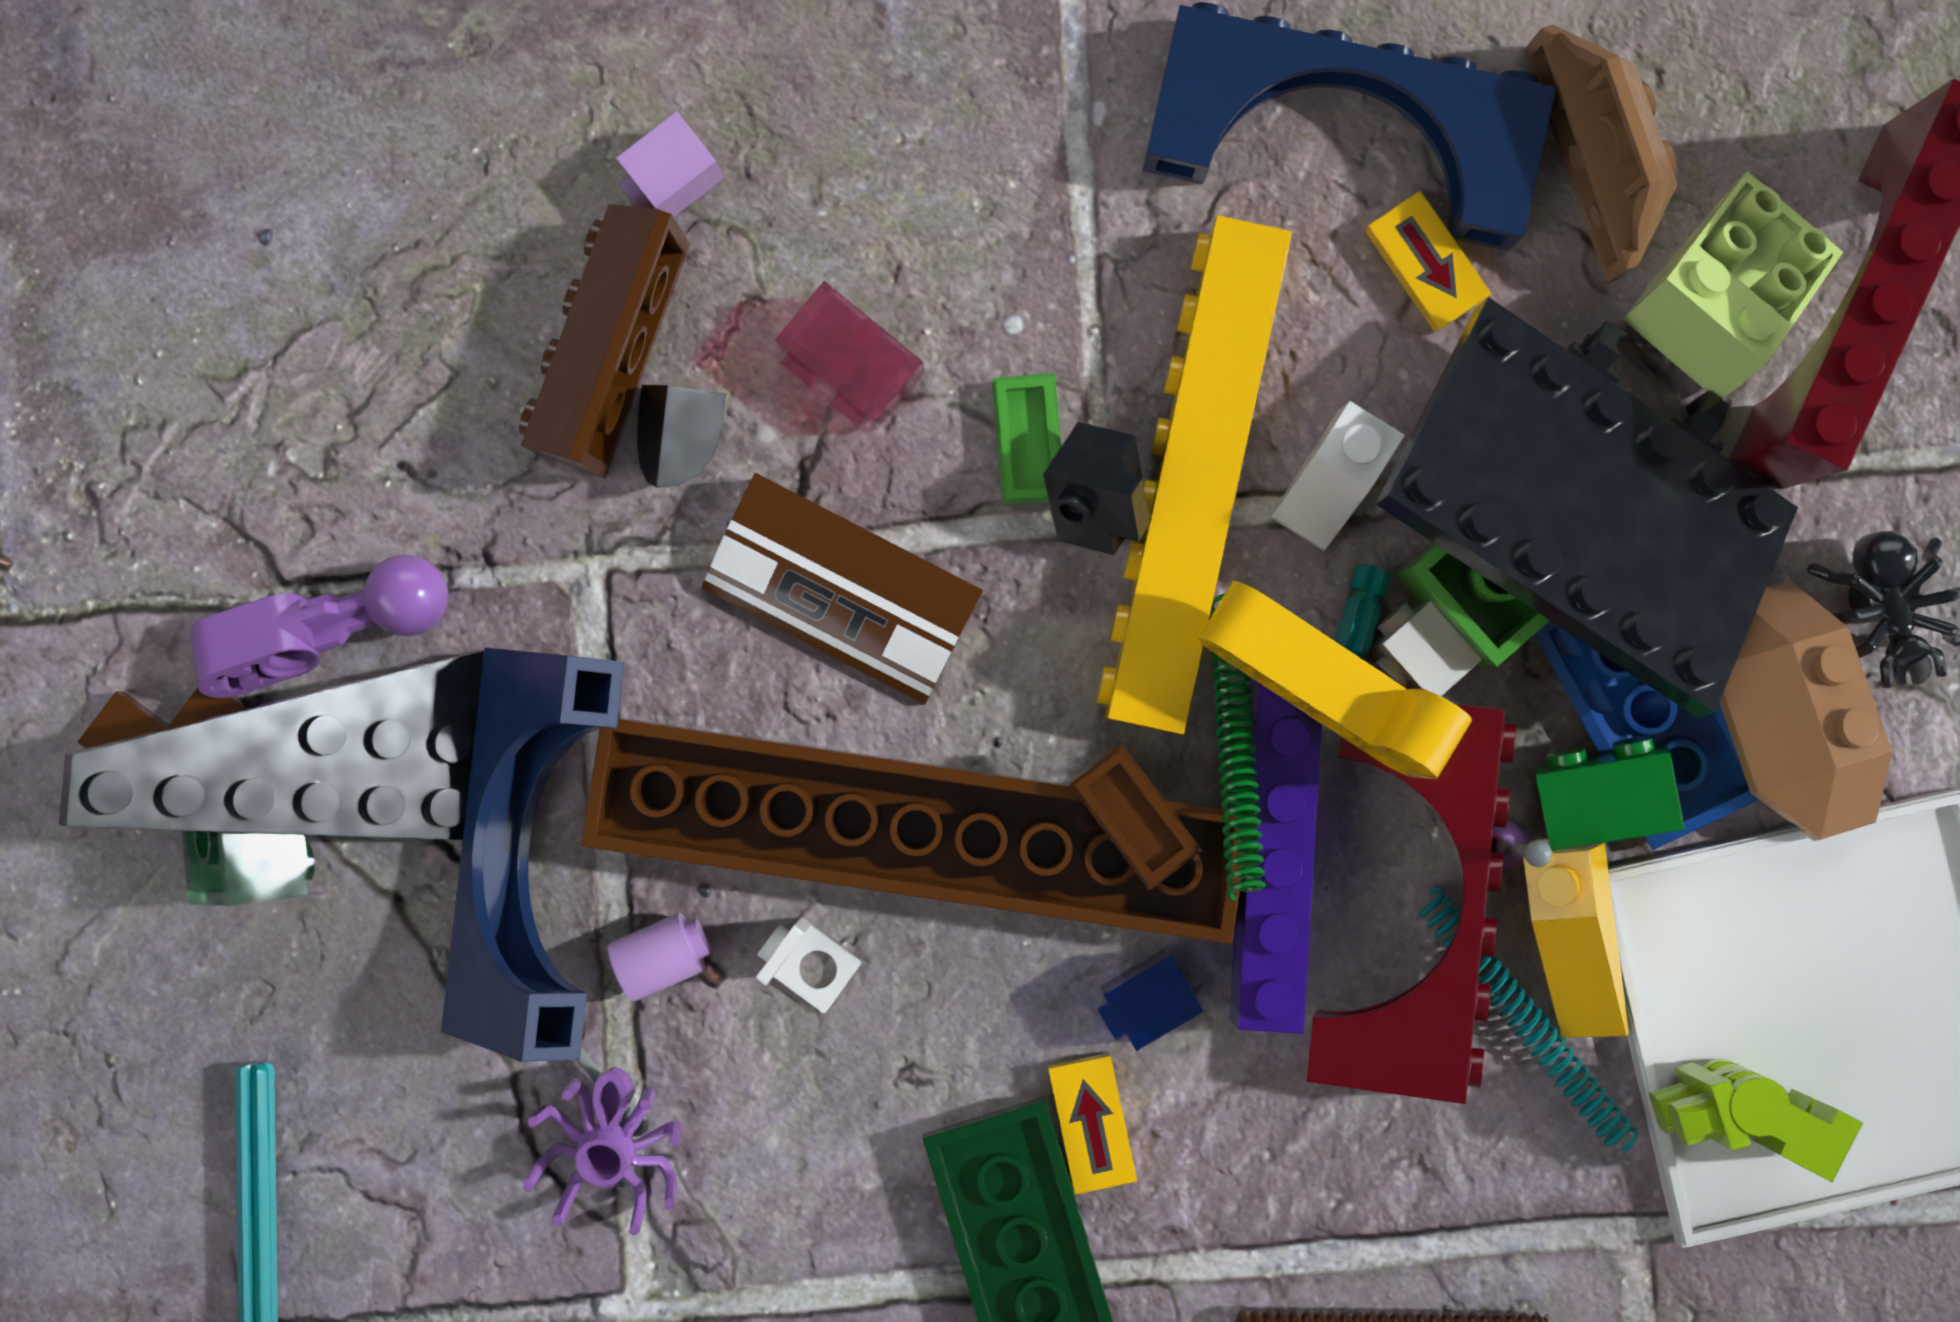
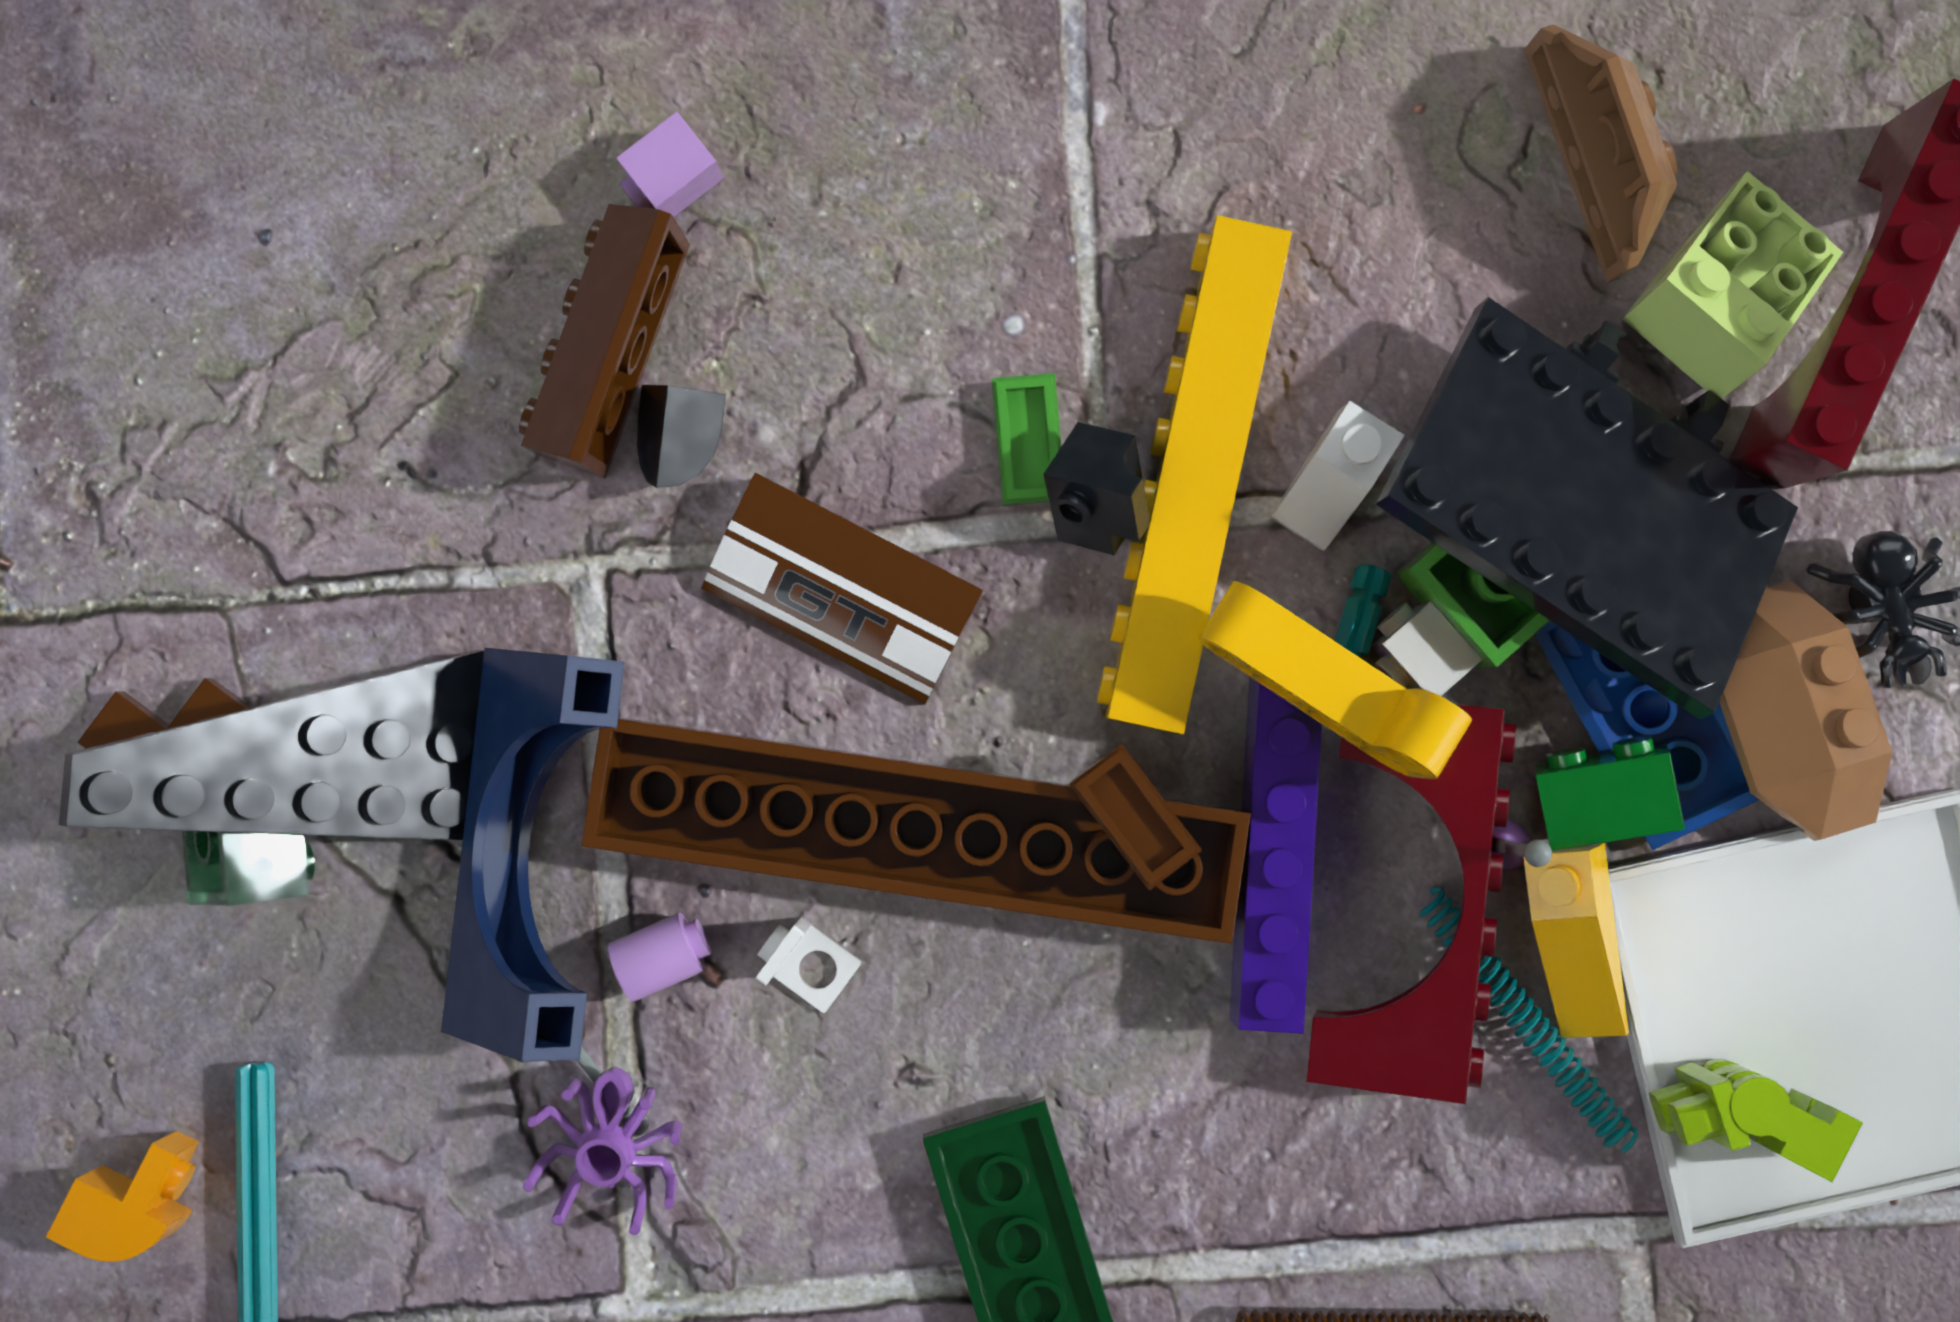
(121, 1217): none -> light orange brick
(287, 632): medium lavender beam -> none
(849, 357): clear pink brick -> none
(1092, 1123): yellow tile -> none
(1148, 1001): clear blue brick -> none
(1245, 820): green piece -> none
(1427, 261): yellow tile -> none
(1478, 122): dark blue arch -> none

